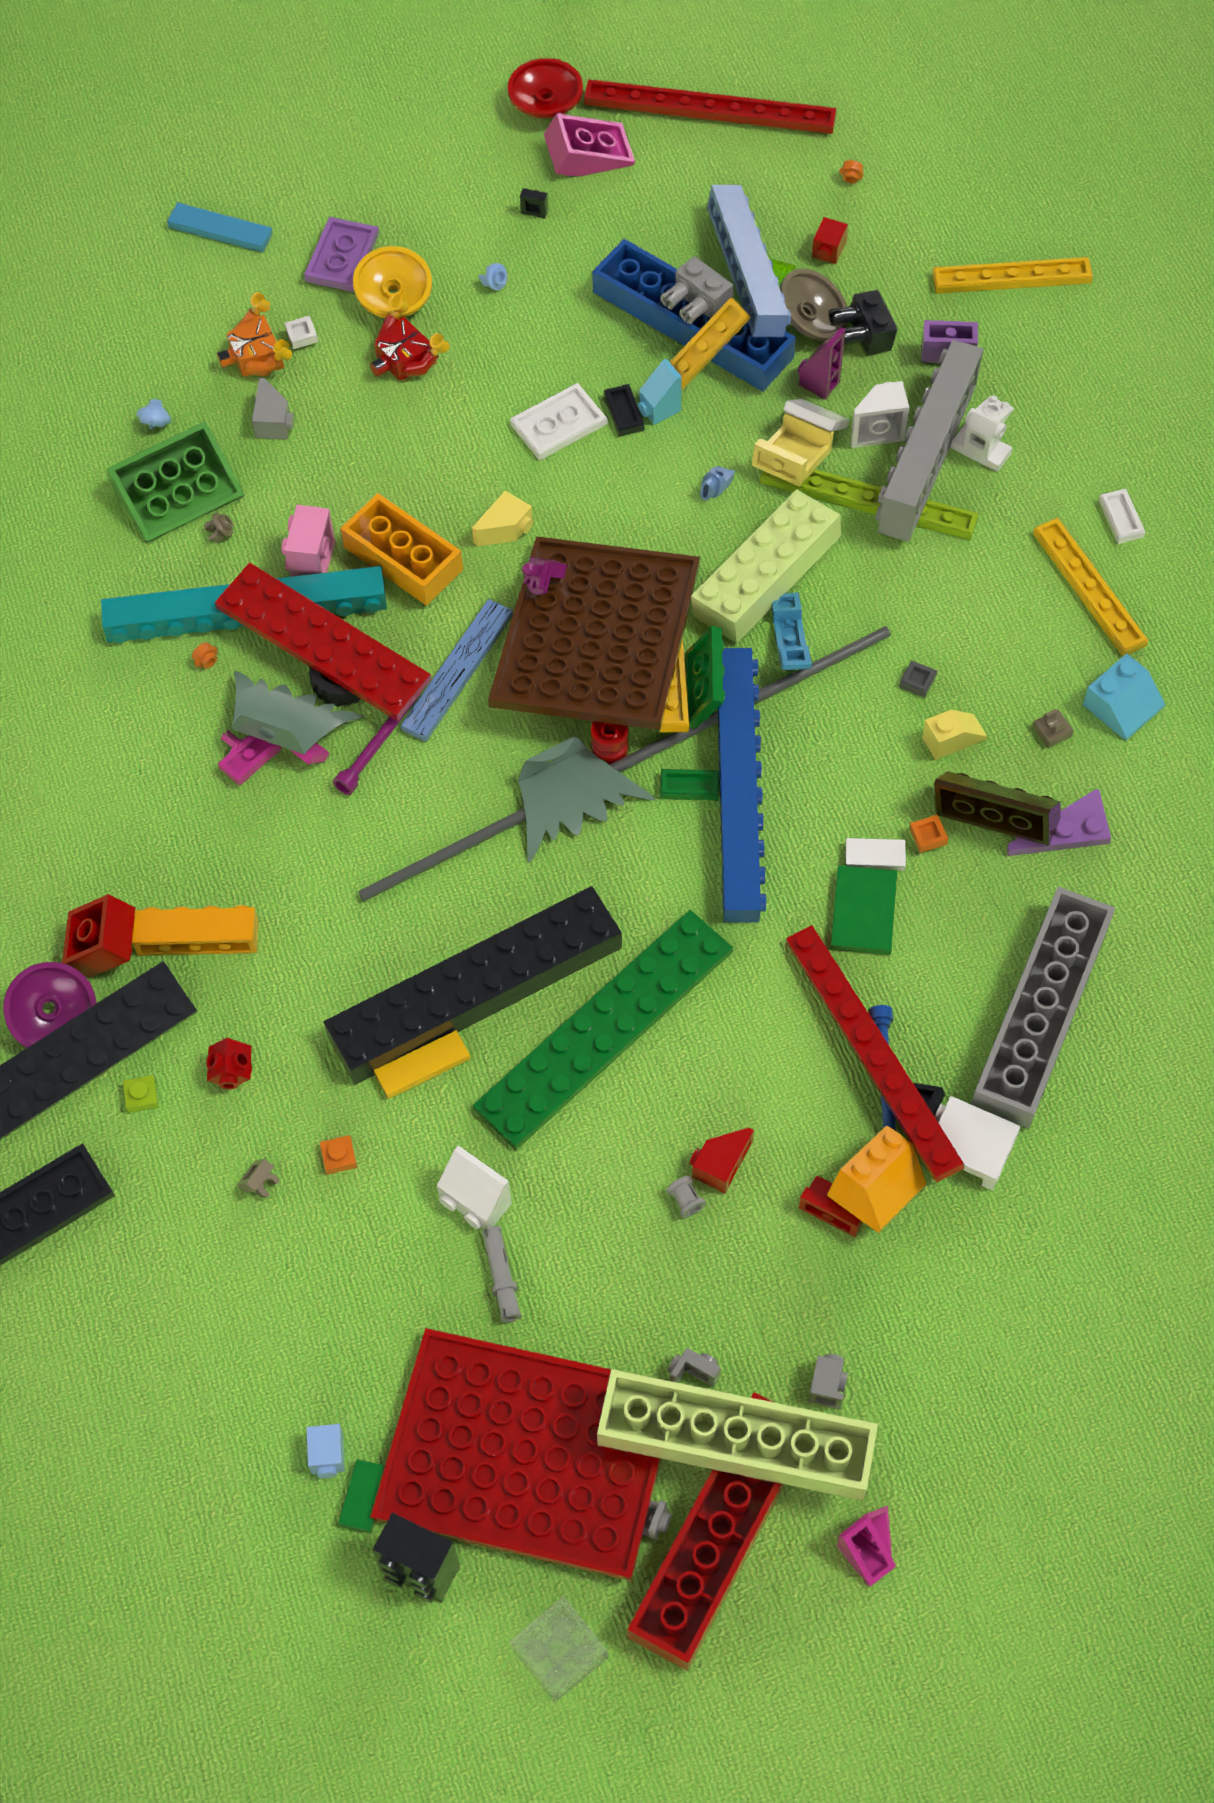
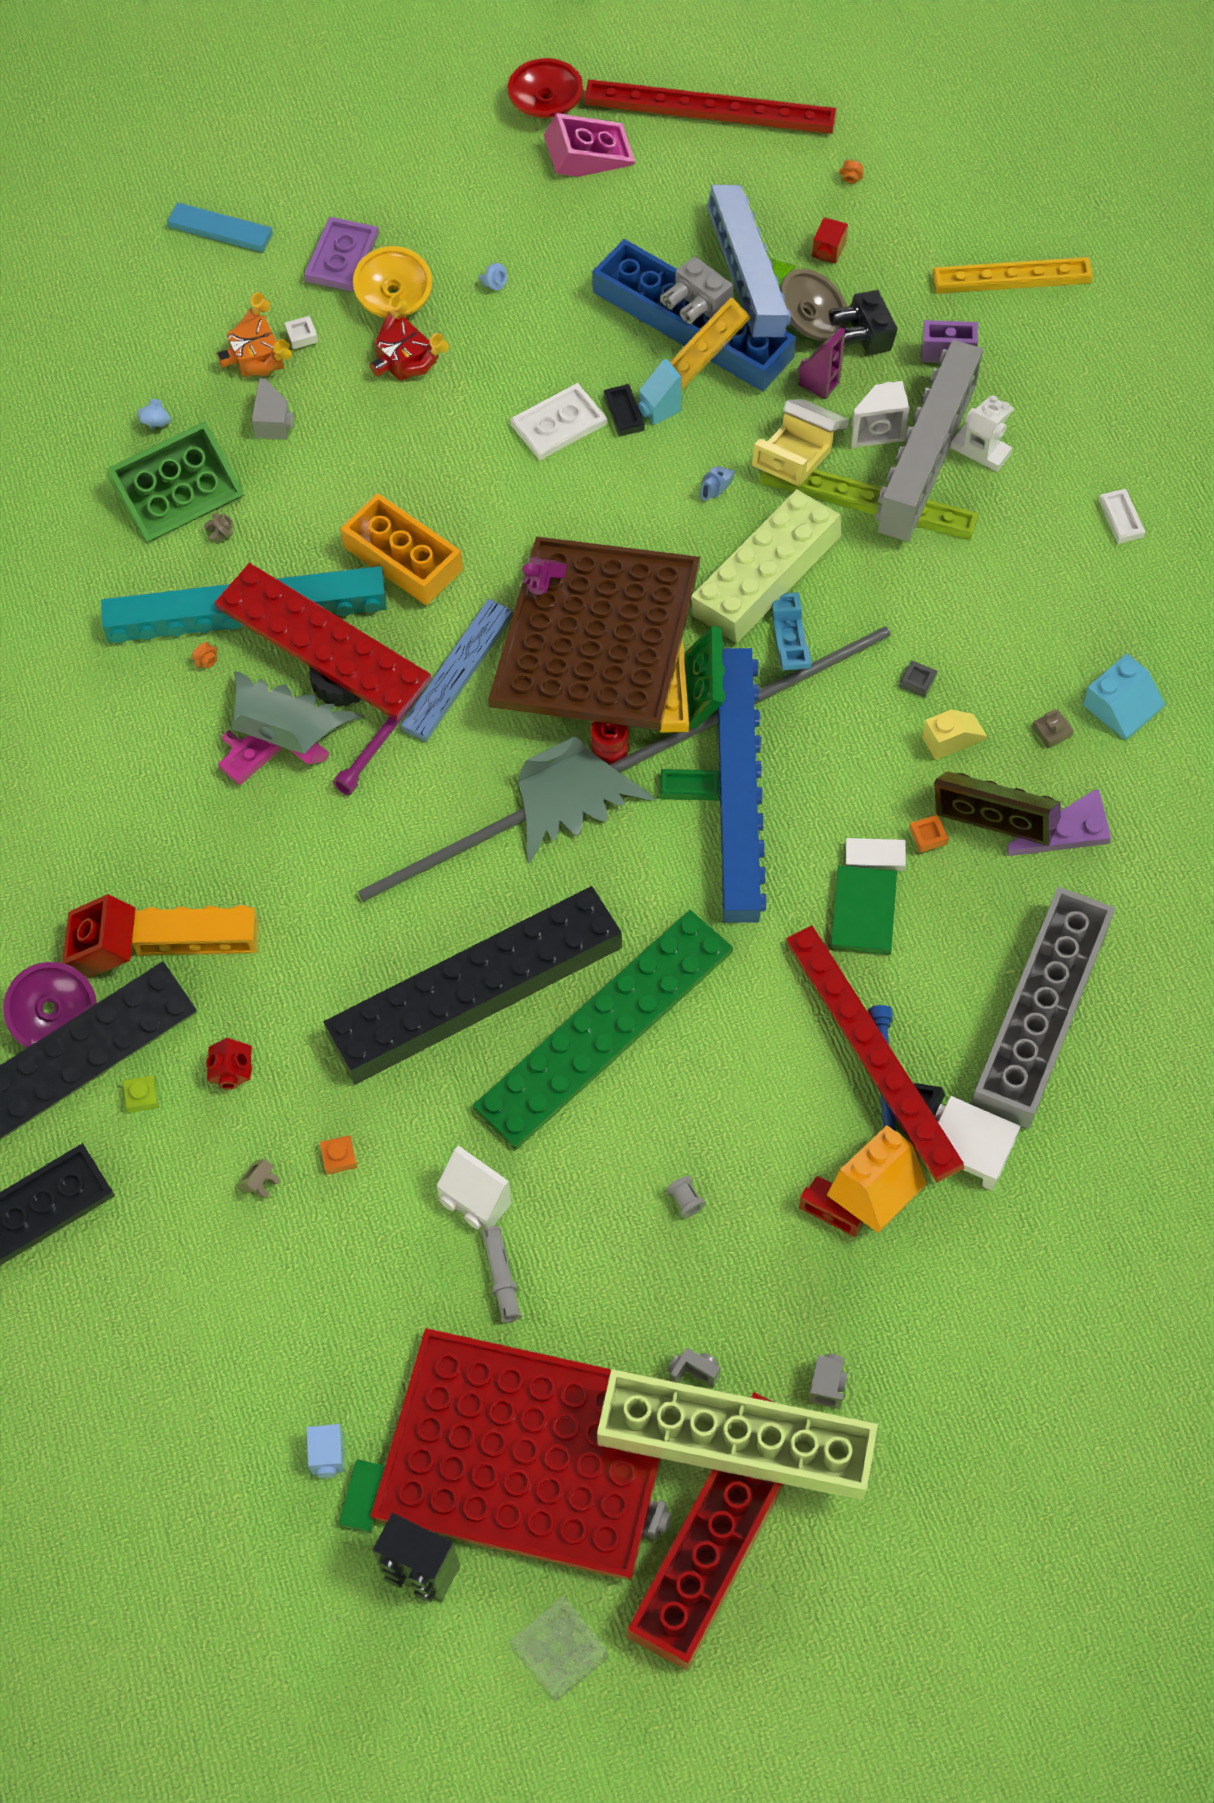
(309, 541): bright pink brick -> none
(422, 1064): yellow tile -> none
(503, 521): light yellow slope -> none
(534, 203): black plate -> none
(721, 1158): red slope -> none
(868, 1546): dark pink slope -> none
(1090, 587): yellow tile -> none

